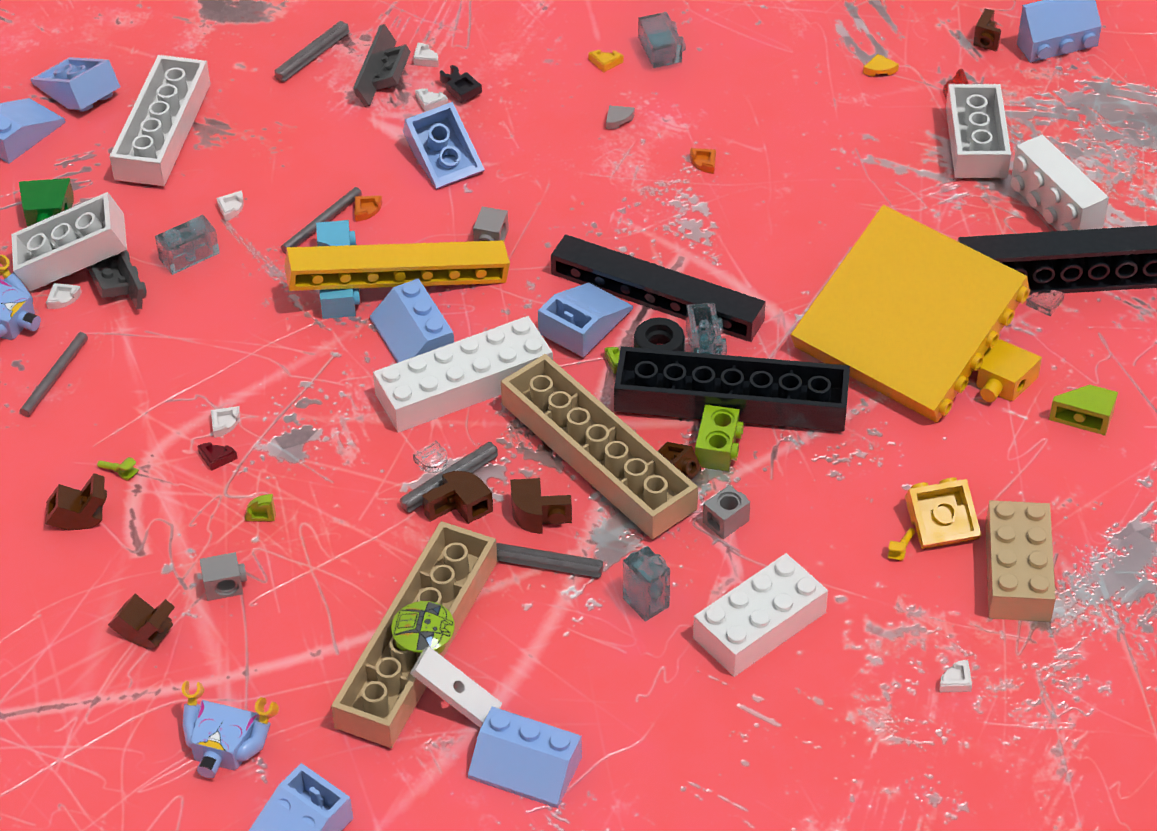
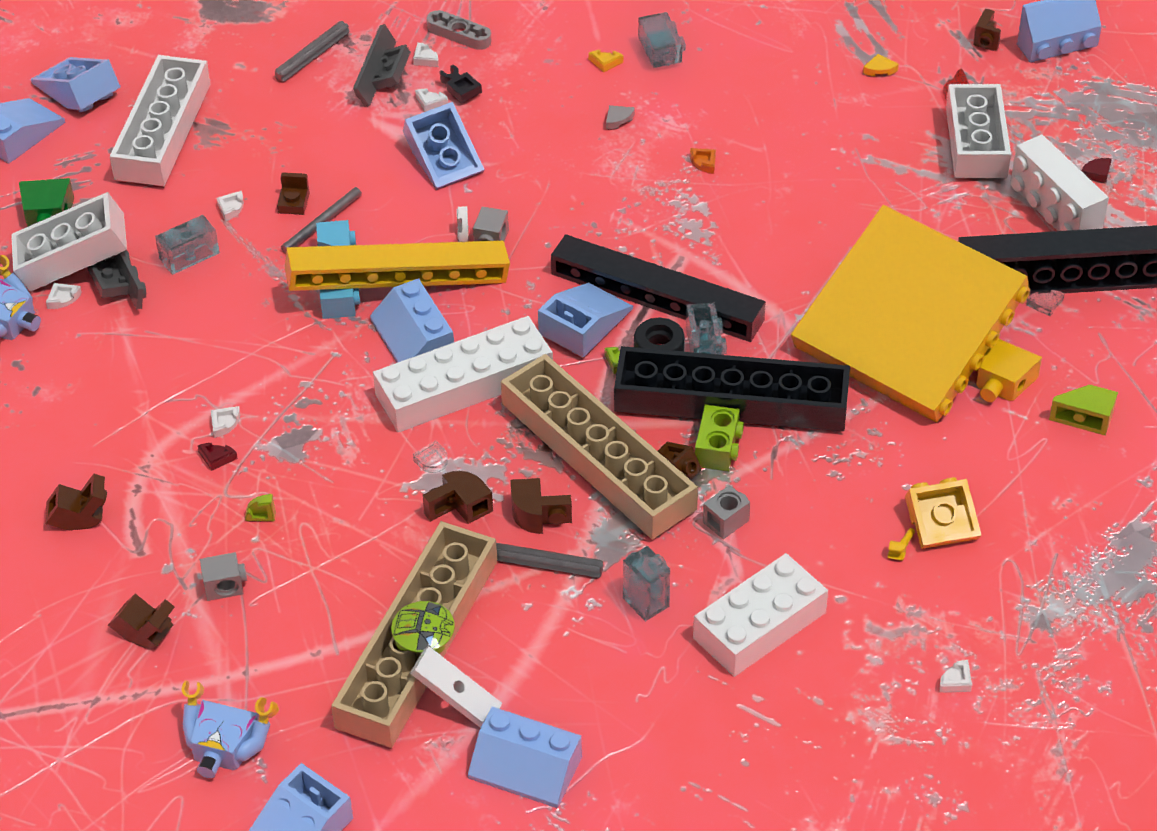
(53, 374): flat silver bar -> none
(125, 469): lime hand -> none
(293, 194): none -> reddish brown bracket
(367, 207): orange tile -> none
(462, 222): none -> white tile
(468, 464): flat silver axle -> none
(473, 36): none -> beam
(1020, 561): tan brick -> none
(1097, 169): none -> dark red tile

